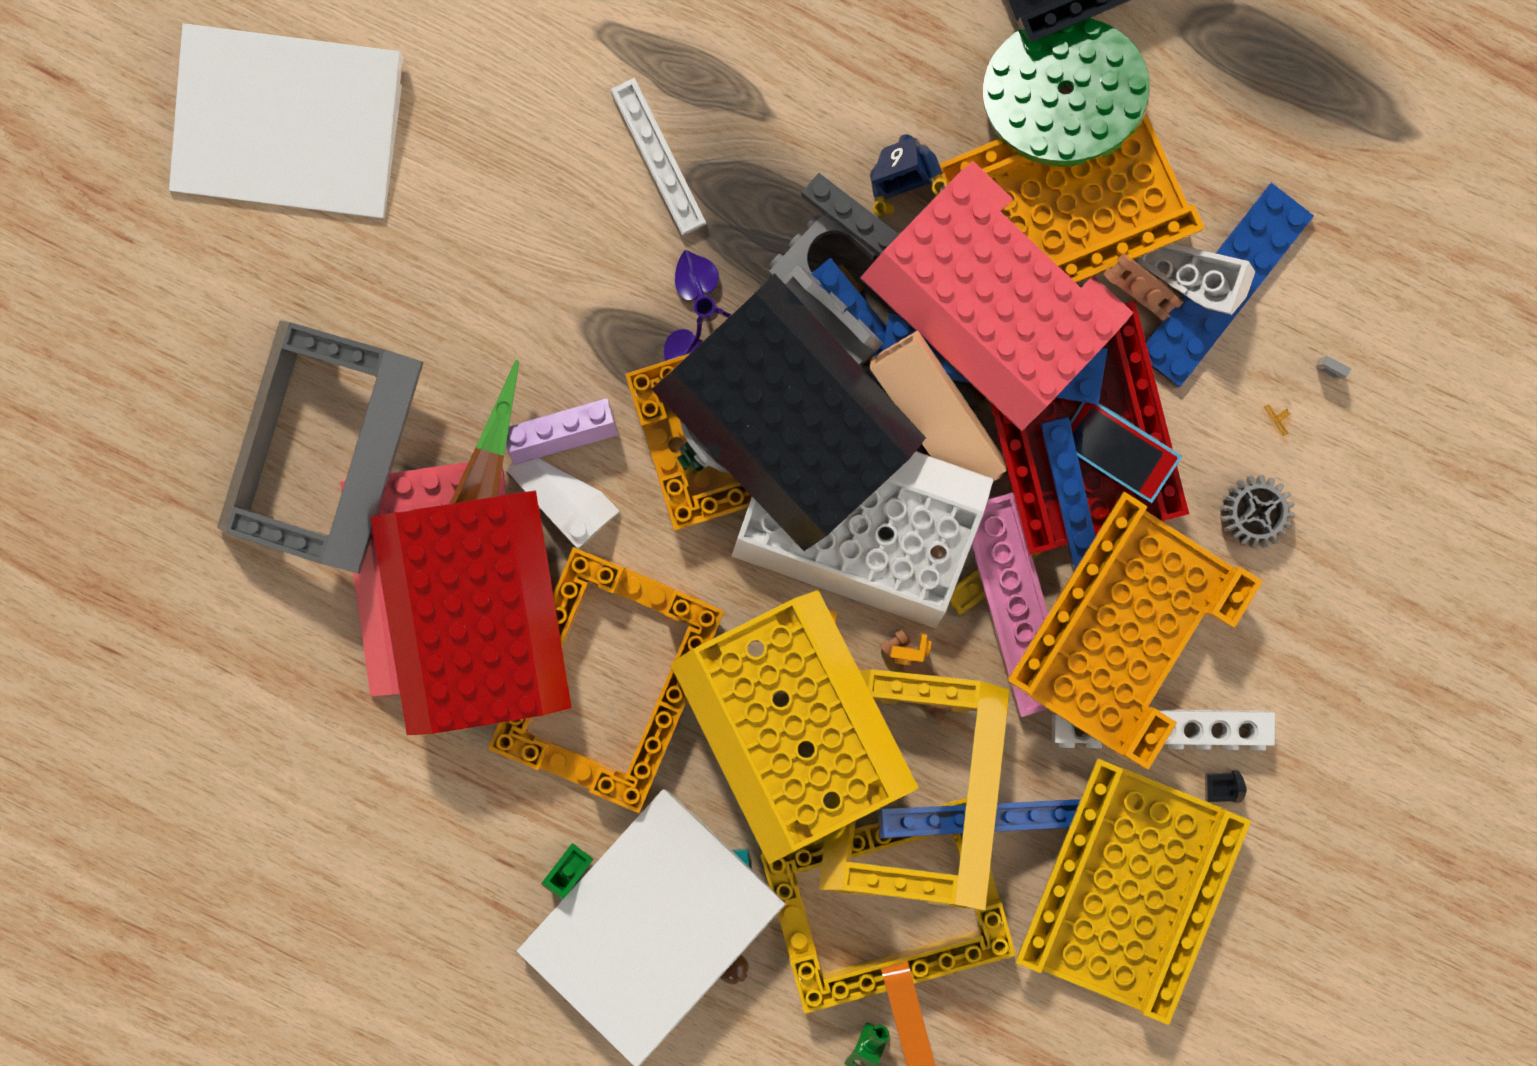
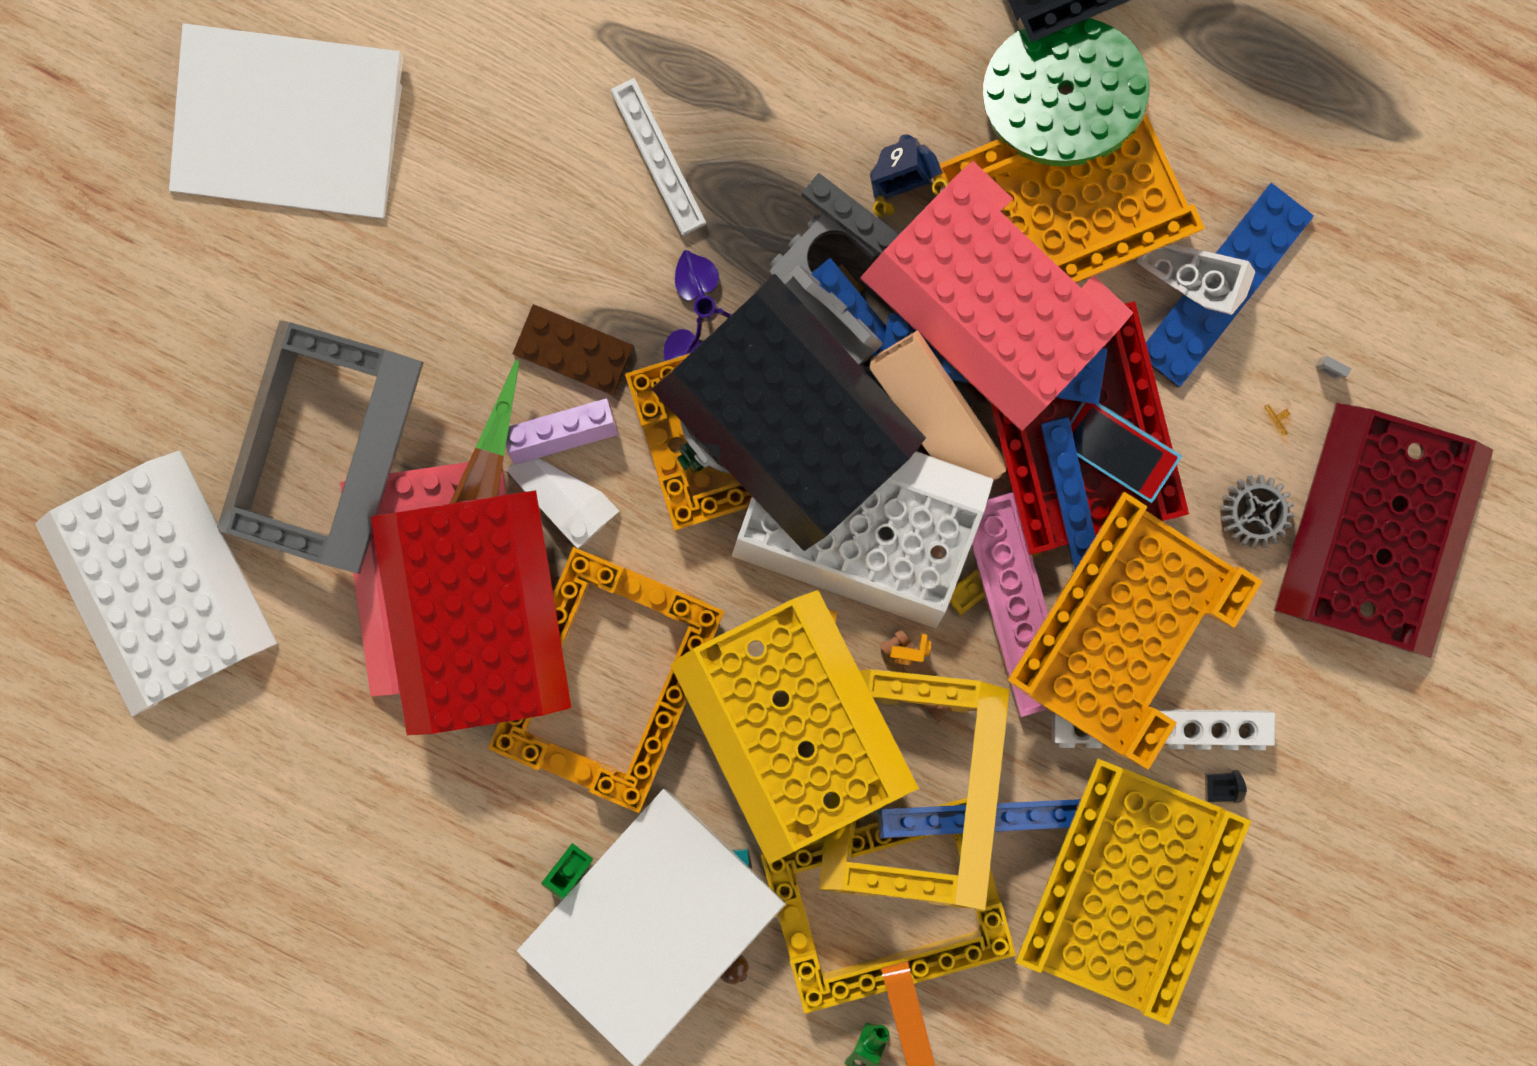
(155, 581): none -> white slope
(573, 349): none -> reddish brown plate
(1143, 286): nougat plate -> none
(1353, 518): none -> dark red slope

